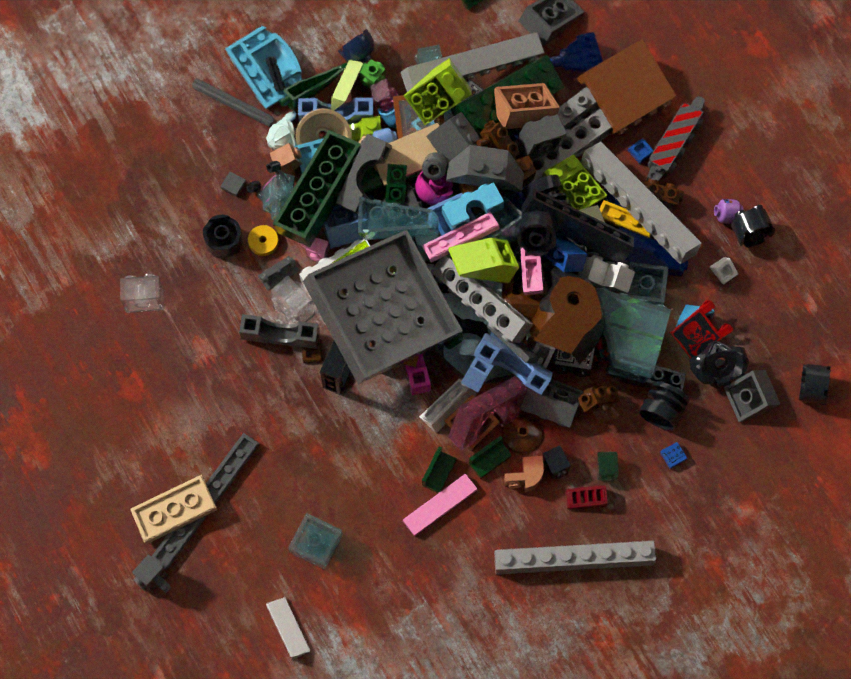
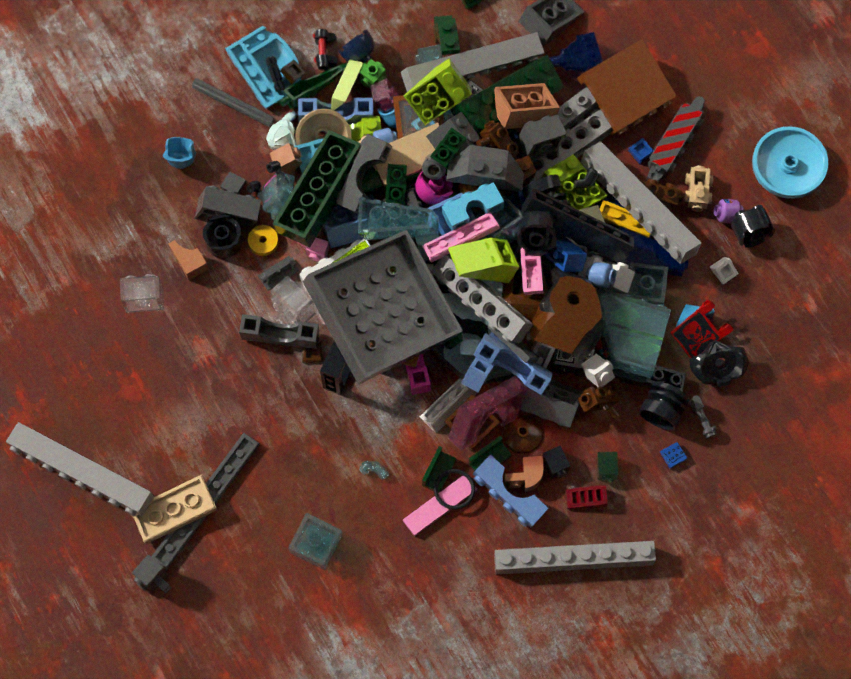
(79, 469): none -> light grey brick
(179, 152): none -> dark azure helmet
(191, 261): none -> nougat arch
(217, 202): none -> dark grey wedge
(288, 628): white slope -> none
(292, 71): none -> dark brown tile
(323, 60): none -> black piece
(373, 466): none -> clear light blue arm
(446, 34): none -> dark green arch
(448, 147): none -> dark green slope
(457, 506): none -> black tyre
(527, 509): none -> medium blue arch
(589, 180): none -> black arm
(598, 370): none -> white brick
(601, 274): none -> medium blue head
(697, 407): none -> dark grey hinge
(698, 194): none -> tan brick
(752, 395): dark grey slope -> none
(790, 162): none -> medium azure dish
(814, 383): black brick -> none

